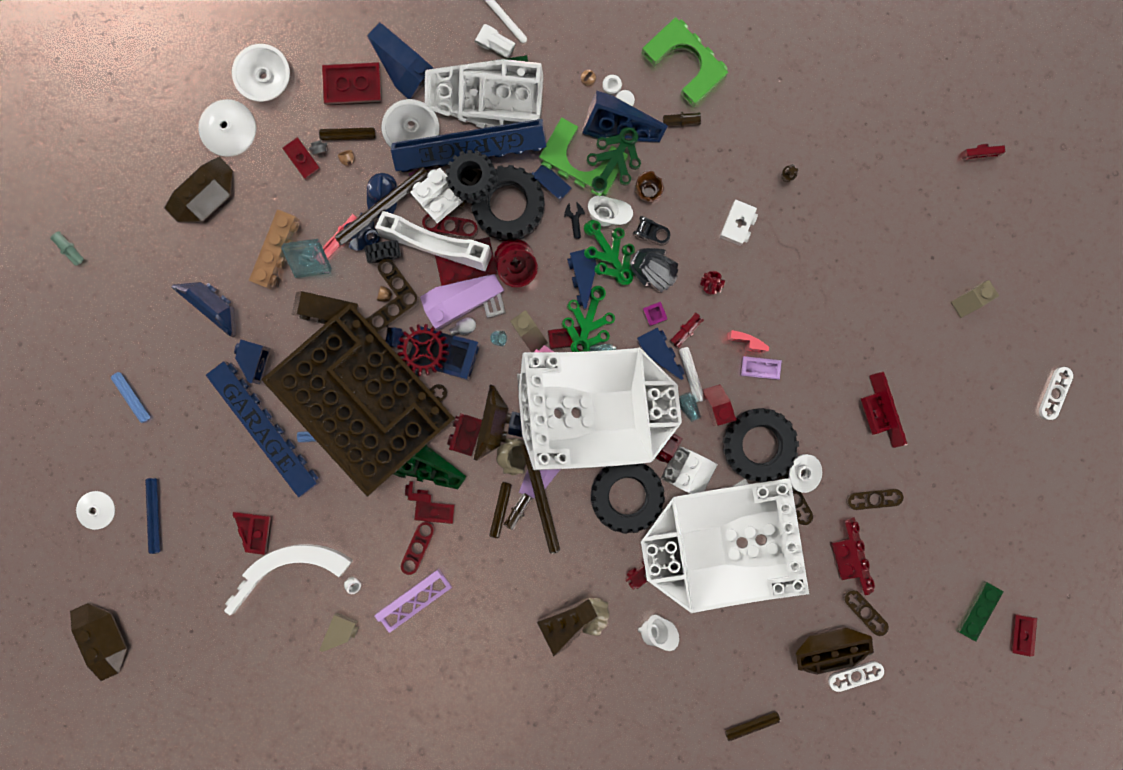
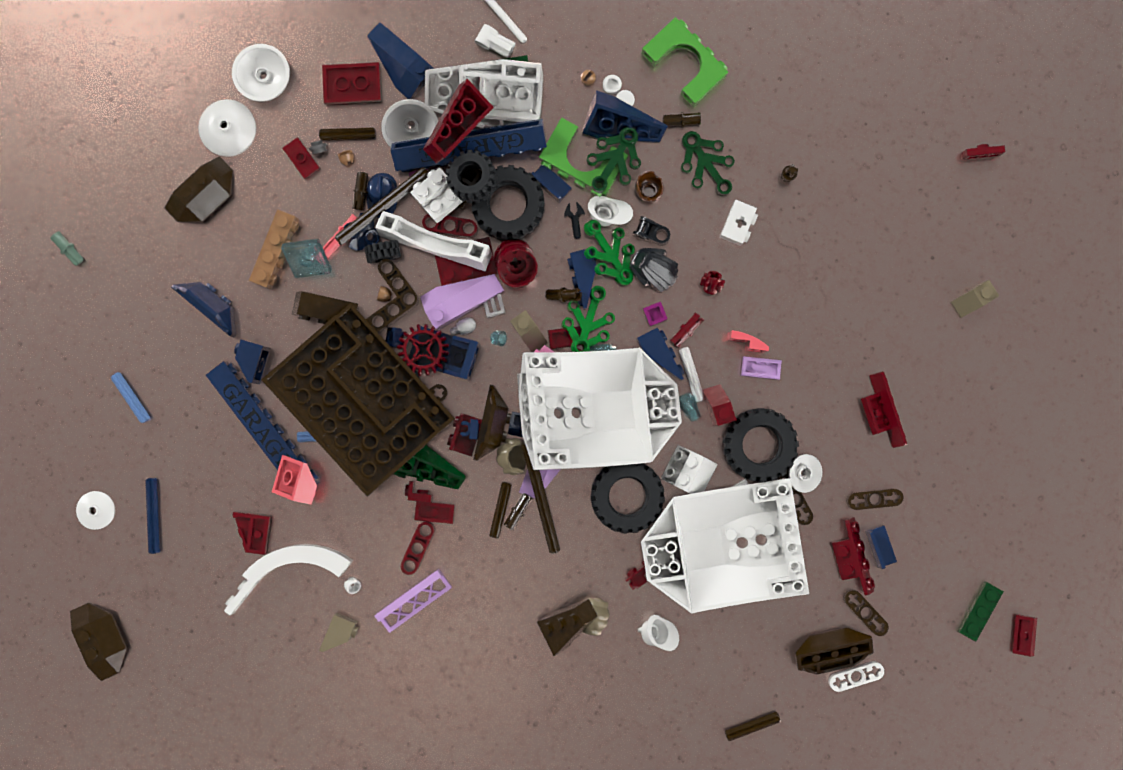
(294, 481): none -> coral slope
(360, 191): none -> dark brown axle
(457, 121): none -> dark red wedge
(473, 429): none -> dark blue tile
(563, 294): none -> dark brown axle
(669, 449): dark red bracket -> none
(705, 160): none -> dark green plant
(881, 546): none -> dark blue panel
(1056, 408): white beam -> none

